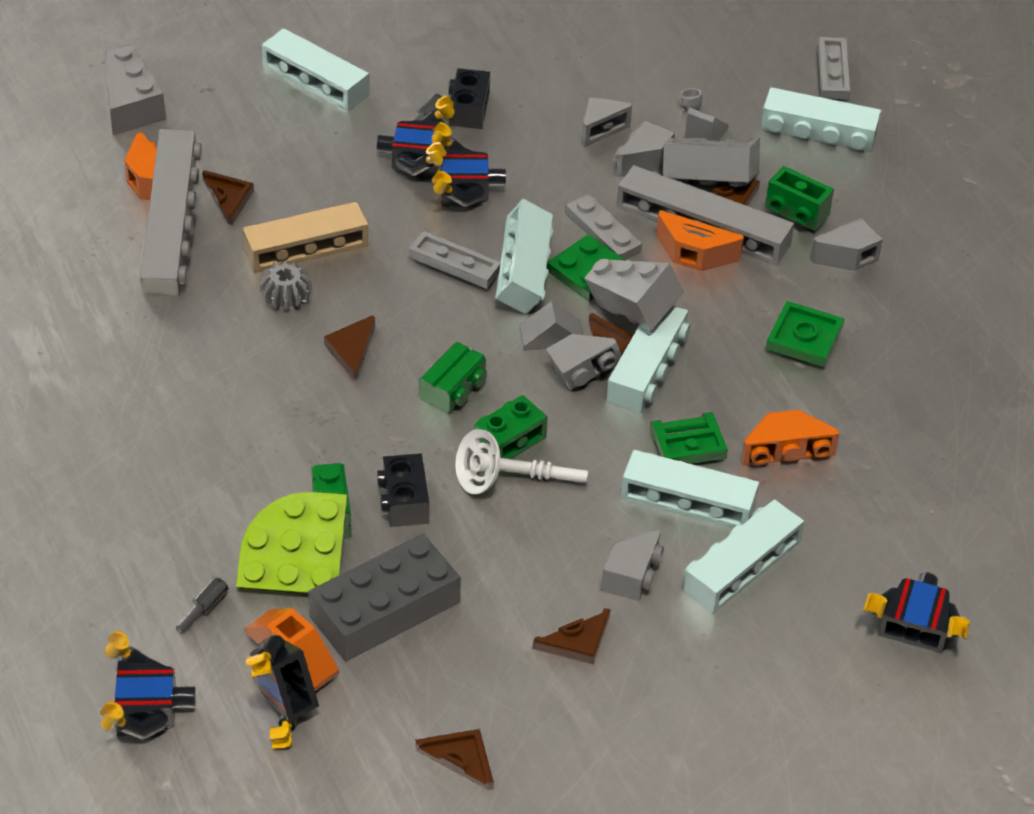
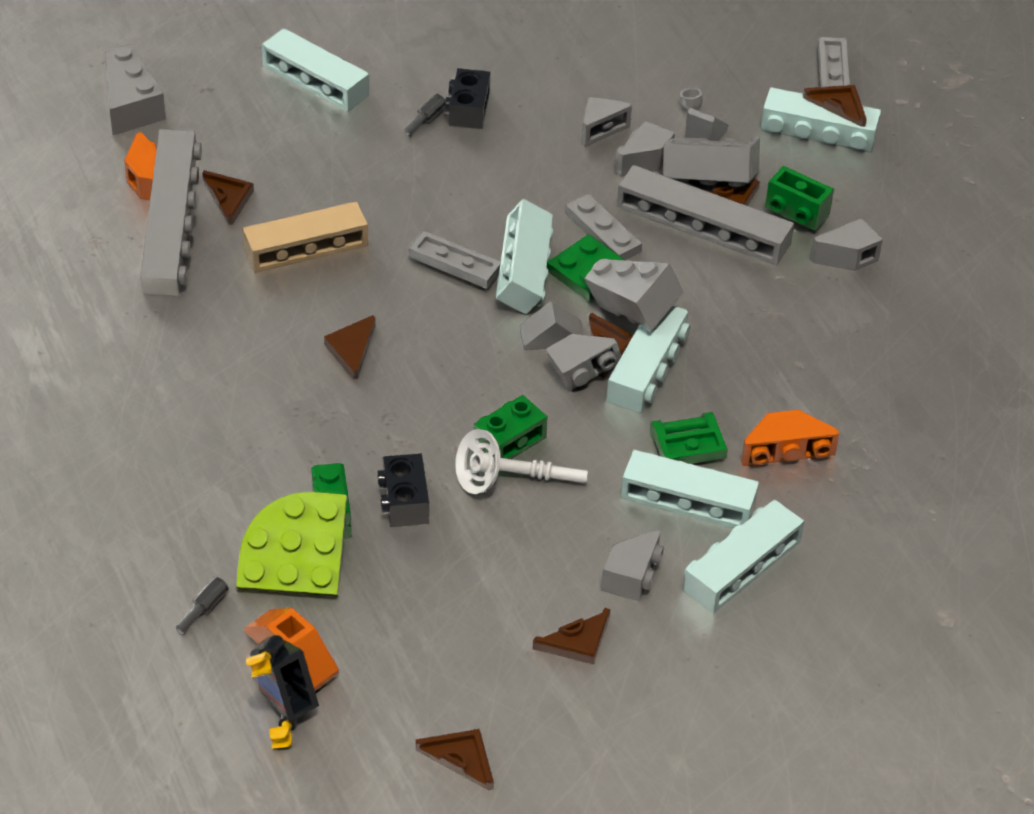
(143, 693): torso -> none
(285, 285): light grey gear -> none
(384, 597): dark grey brick -> none
(413, 145): torso -> none
(453, 377): green brick -> none
(464, 172): torso -> none
(697, 243): orange slope -> none
(805, 333): green plate -> none
(839, 100): none -> reddish brown tile
(918, 613): torso -> none

